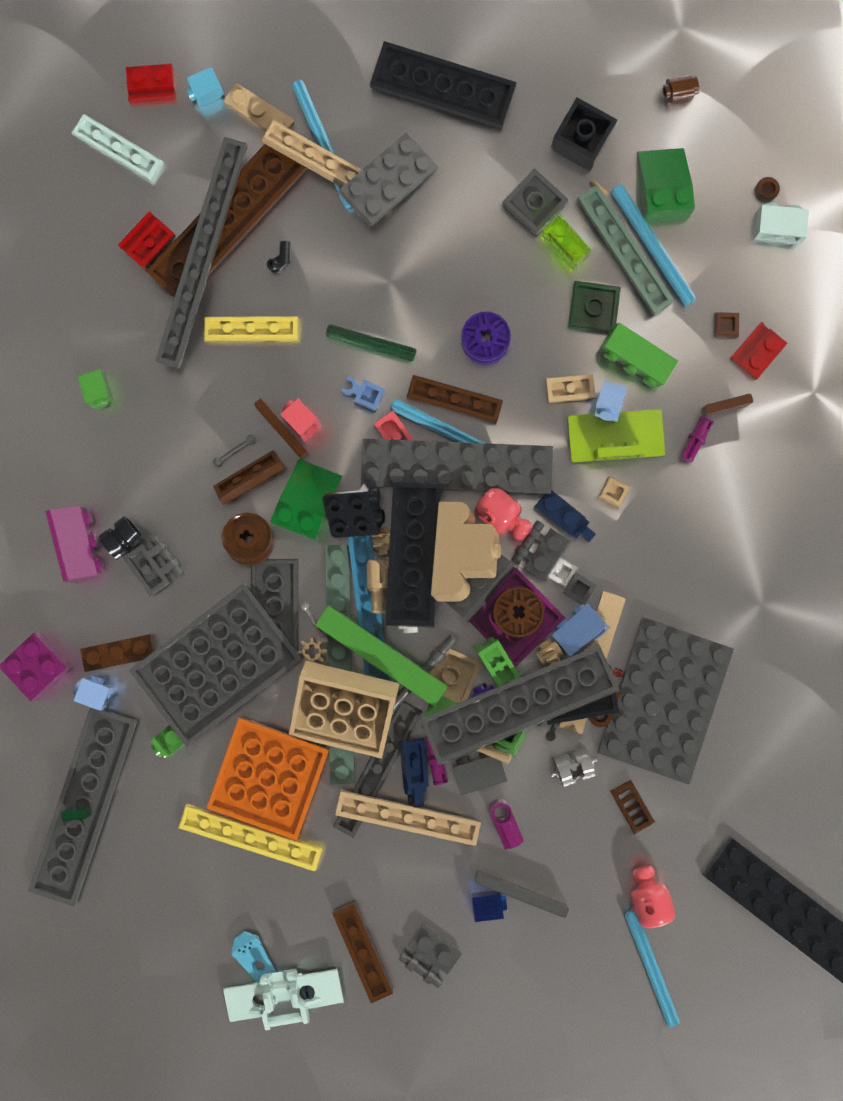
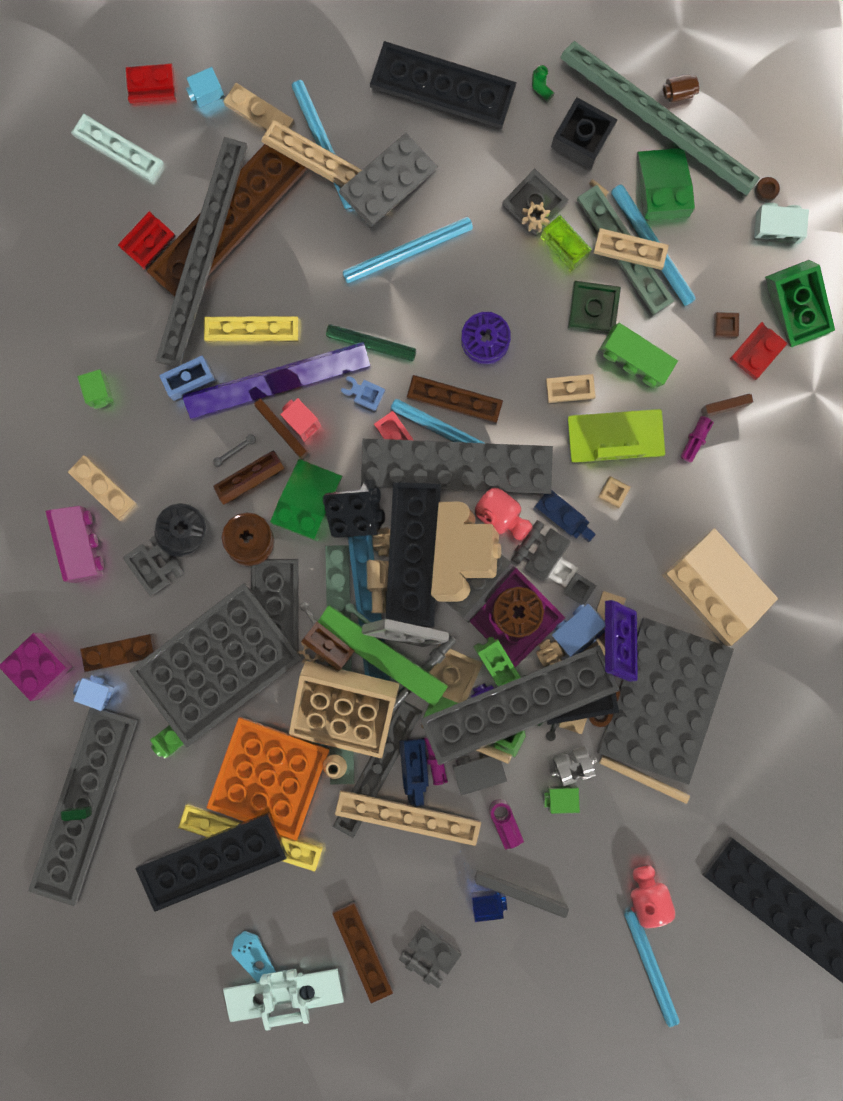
(102, 487): none -> tan plate
(123, 535): black wheel -> none
(187, 378): none -> medium blue brick
(190, 521): none -> black wheel
(211, 862): none -> black plate
(276, 380): none -> dark purple tile
(282, 260): black arm -> none
(327, 646): none -> reddish brown plate
(339, 762): none -> tan cone
(350, 608): none -> sand green hinge
(405, 633): none -> light grey tile
(407, 250): none -> medium azure axle
(539, 85): none -> green arm
(540, 212): none -> tan gear
(562, 799): none -> bright green brick
(610, 401): light blue brick -> none
(621, 641): none -> dark purple tile
(631, 249): none -> tan plate
(641, 826): reddish brown slope -> none
(644, 779): none -> tan bar
(659, 117): none -> sand green plate
(720, 588): none -> tan slope
(801, 302): none -> green slope

